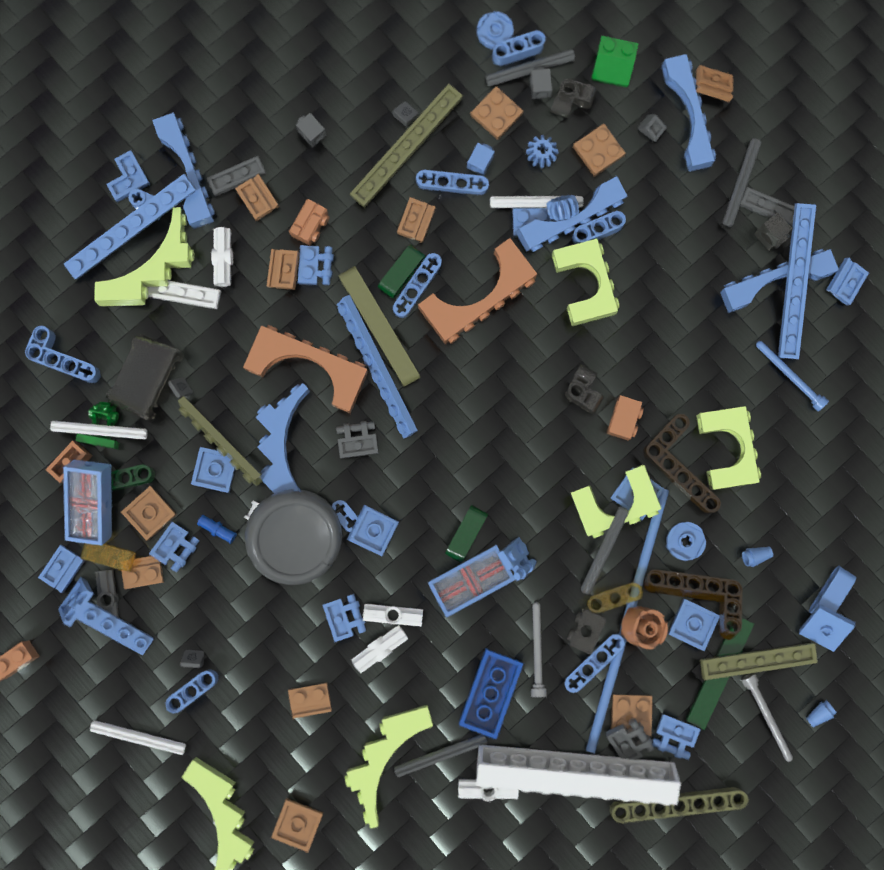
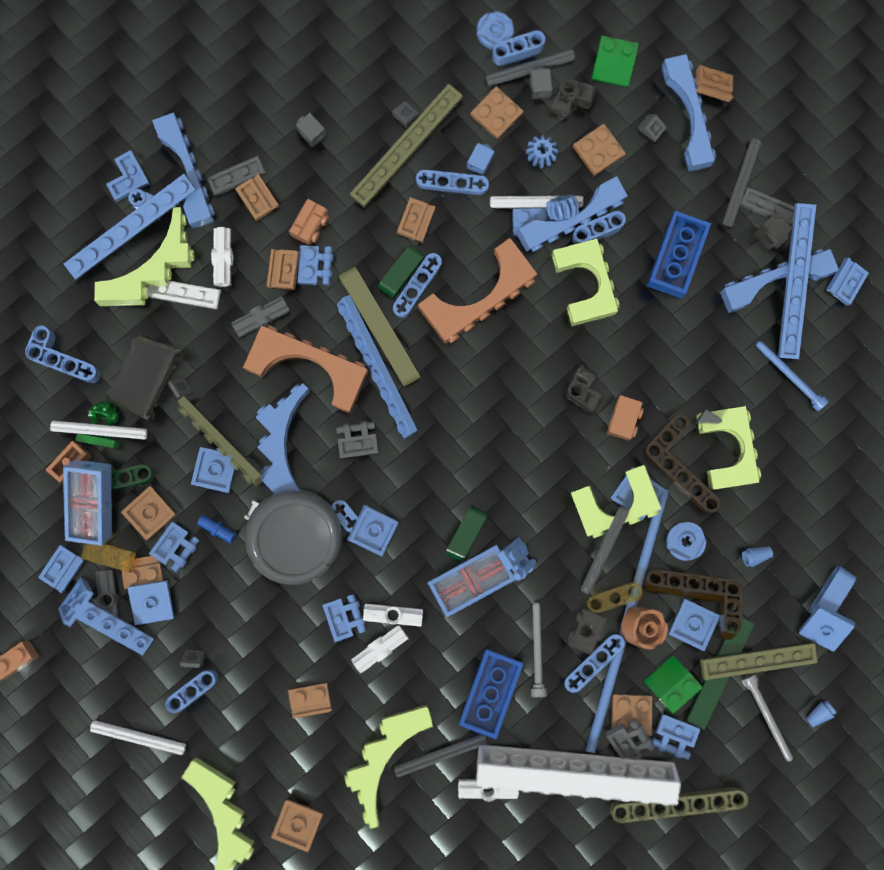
(151, 602): none -> medium blue plate
(260, 316): none -> dark grey piece
(672, 684): none -> green slope
(678, 254): none -> blue brick
(708, 417): none -> dark grey slope

